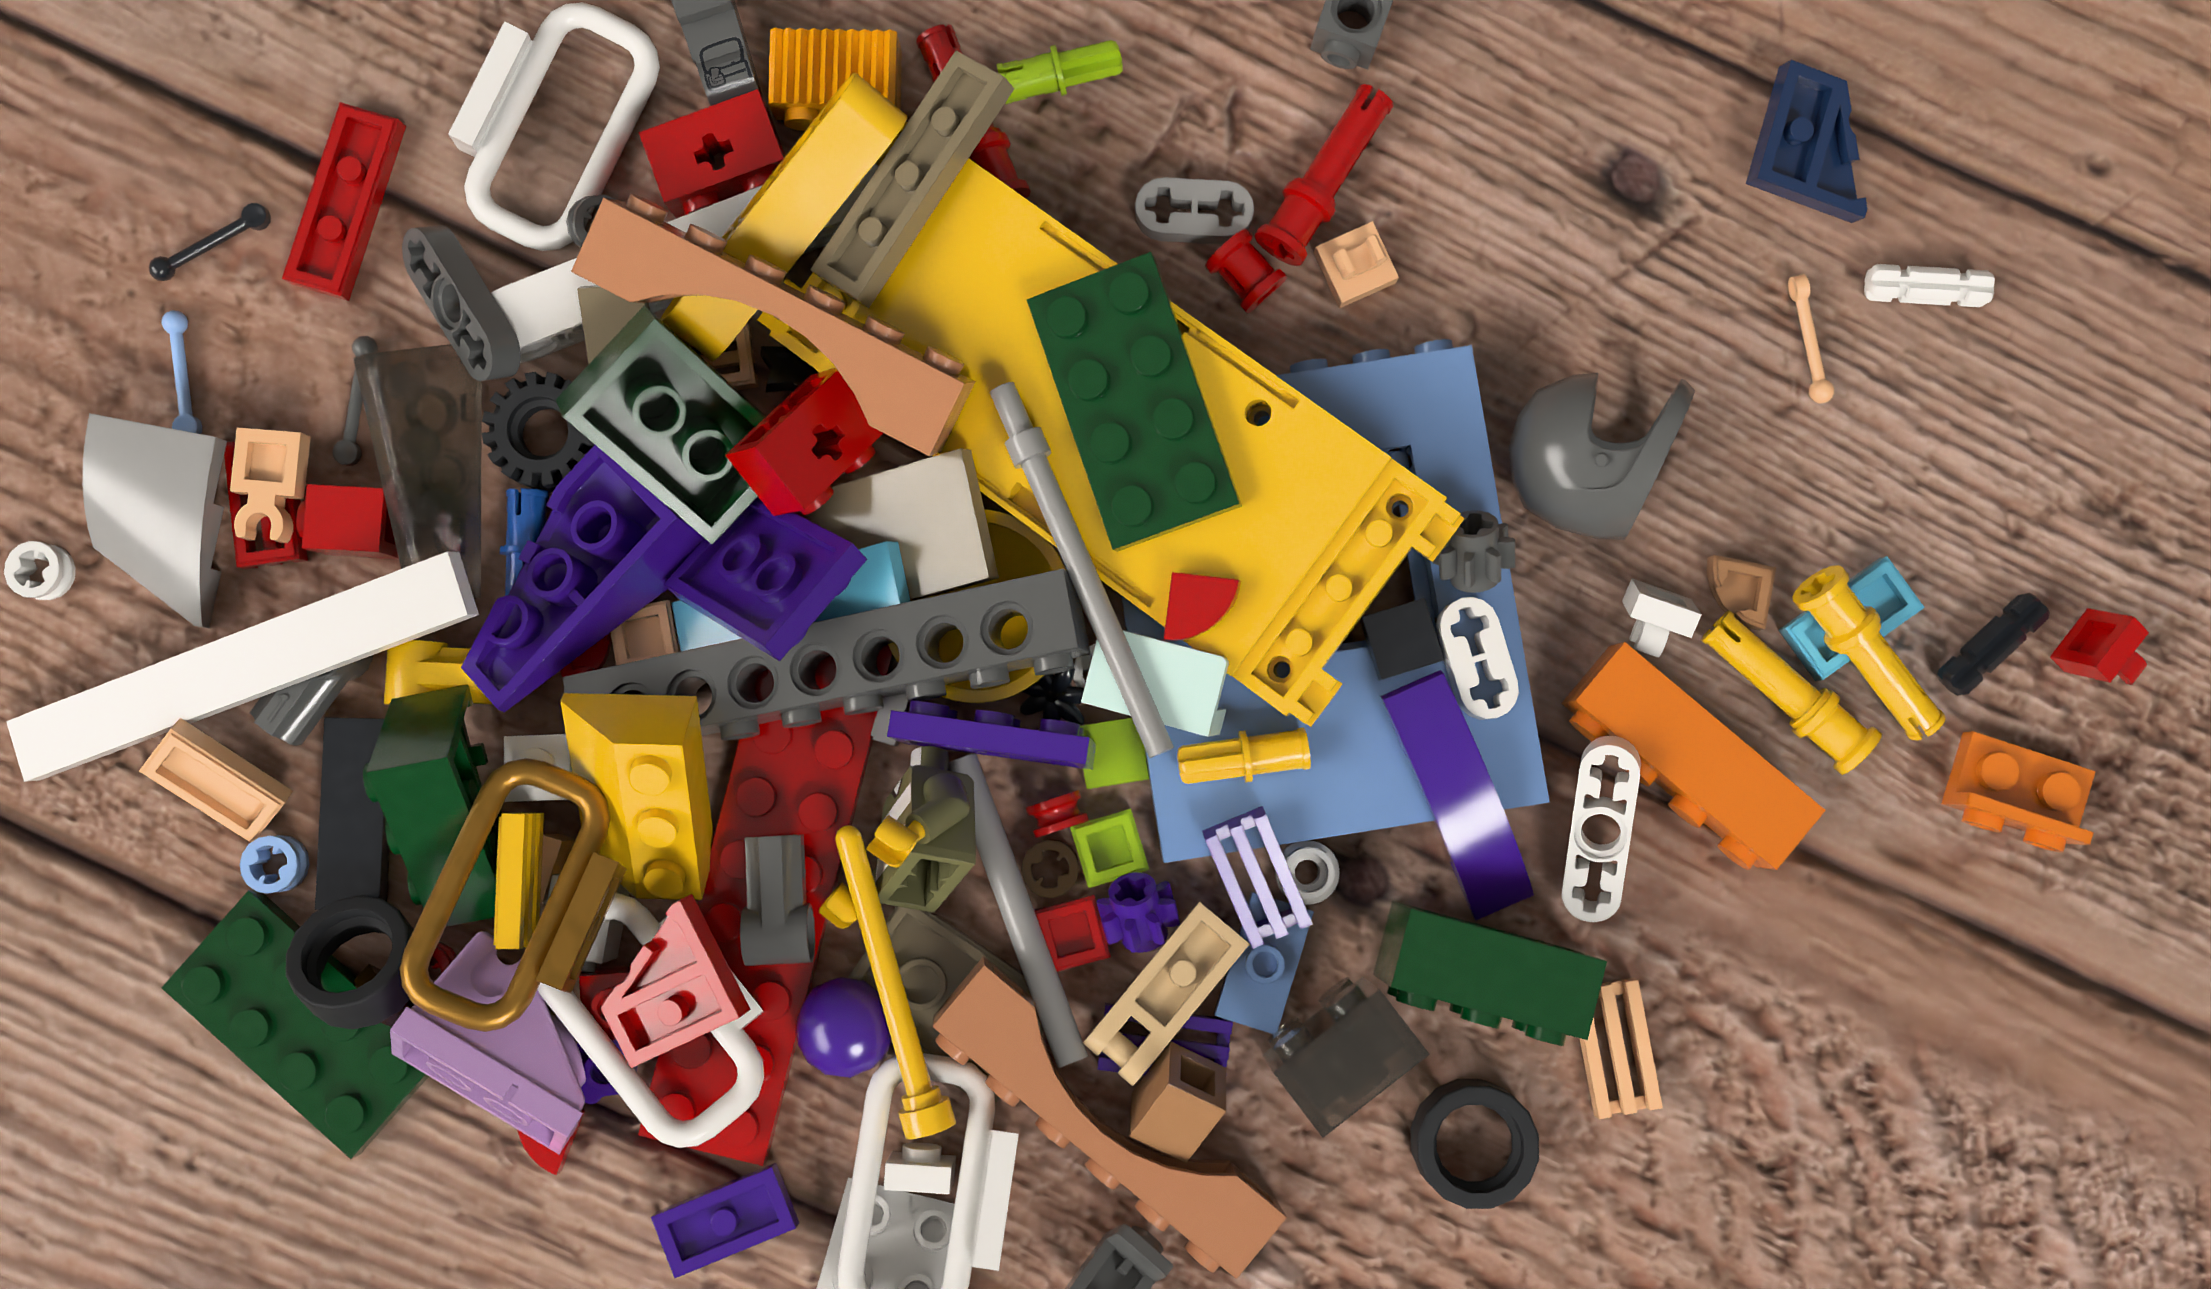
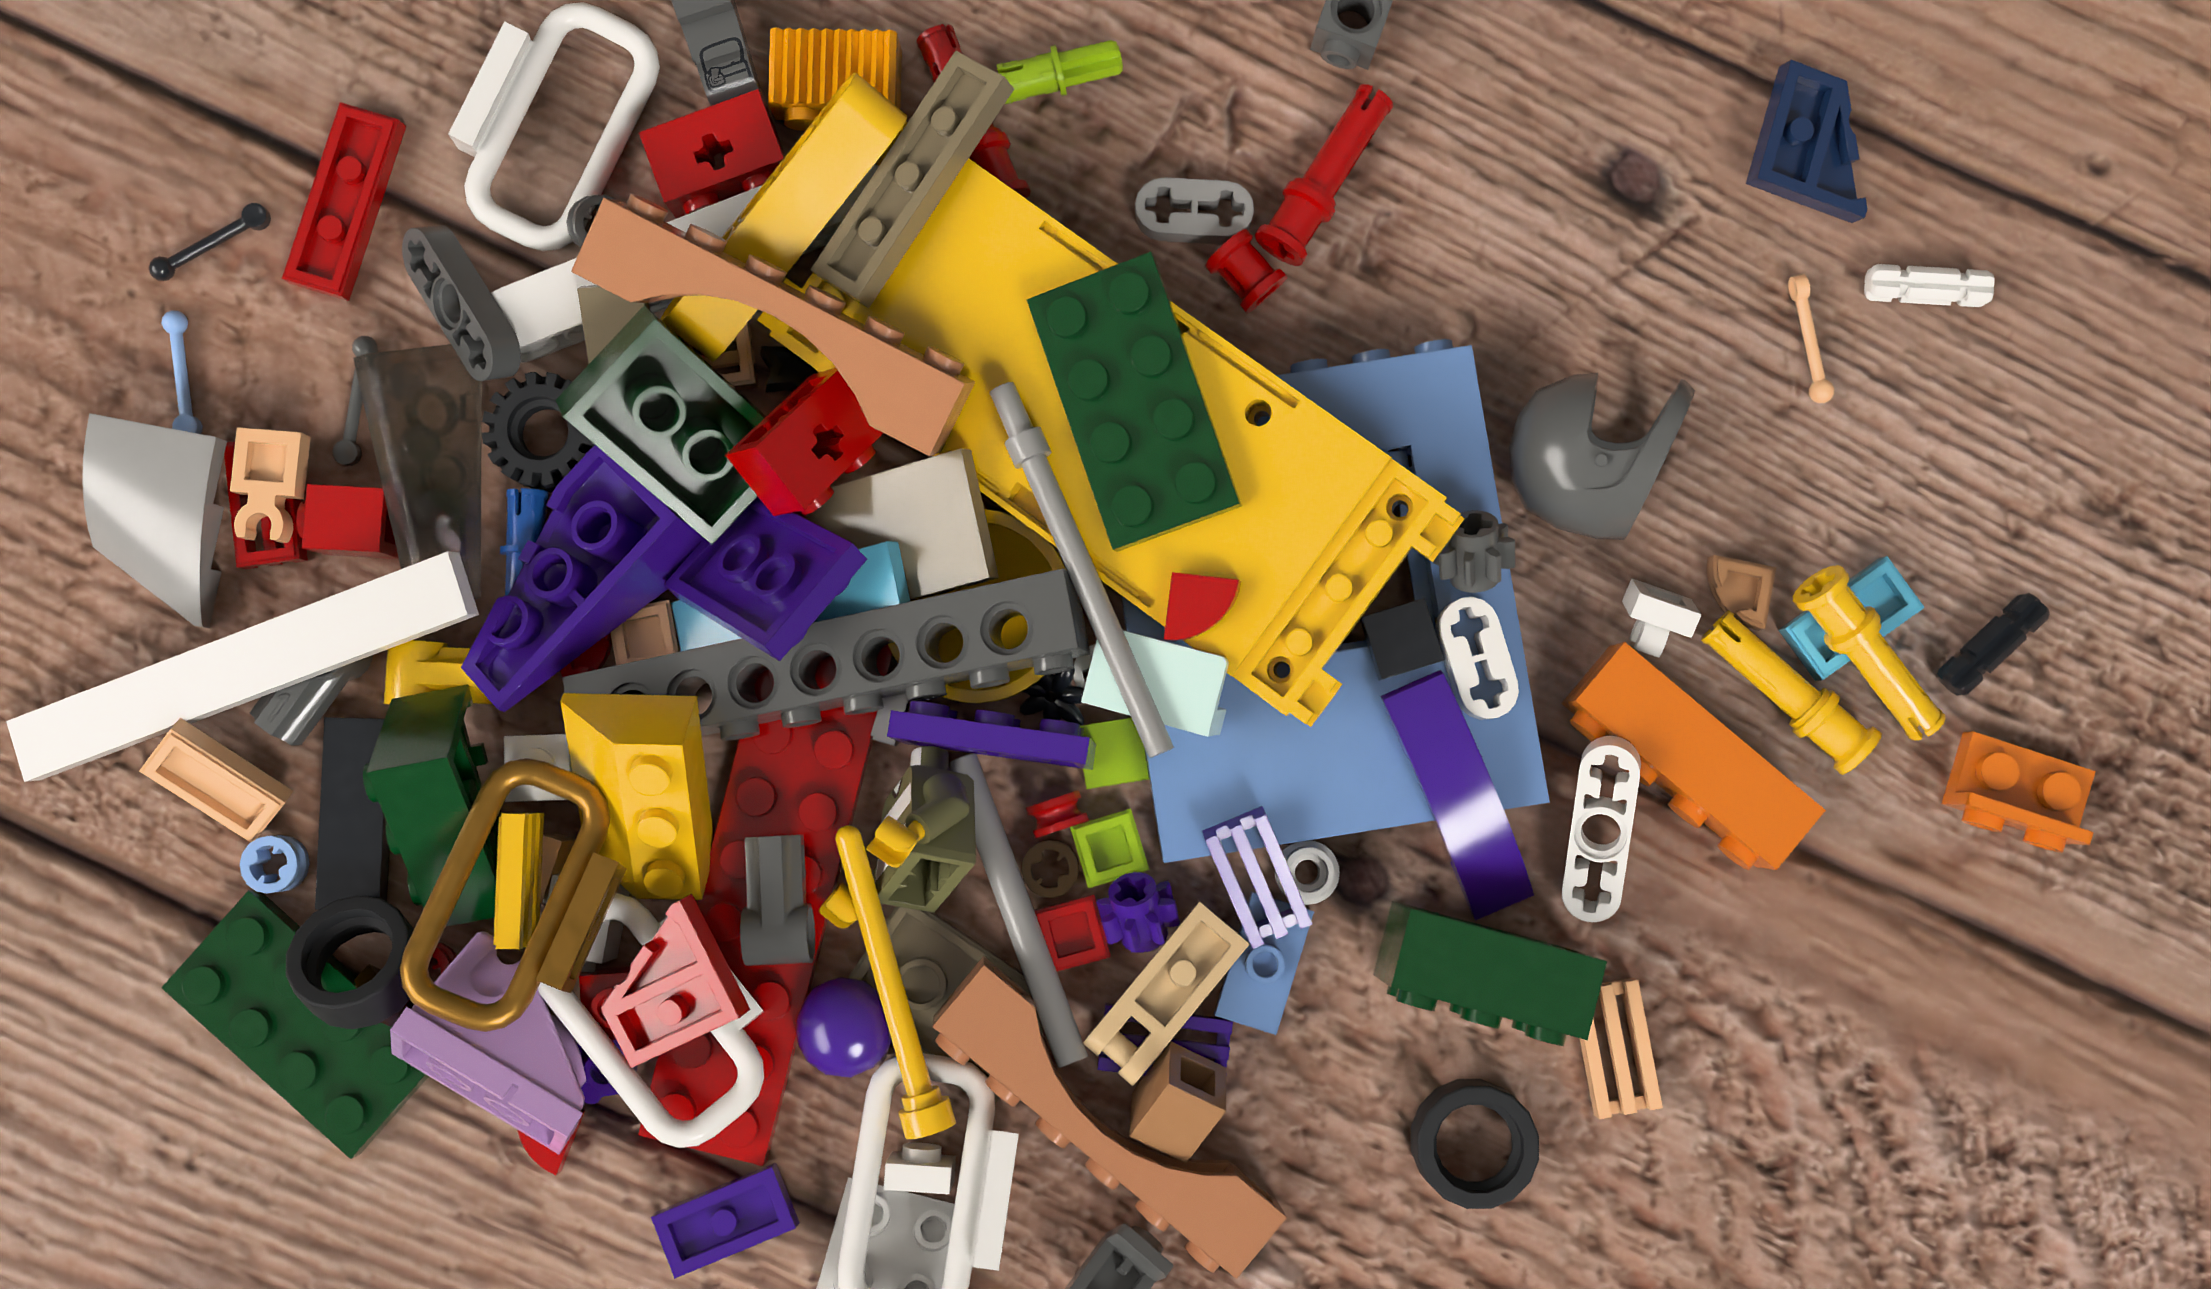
(57, 576): white bush -> none
(1244, 756): yellow axle -> none
(1343, 1053): clear smoke brick -> none
(1356, 264): light nougat tile -> none
(2103, 647): red tile -> none

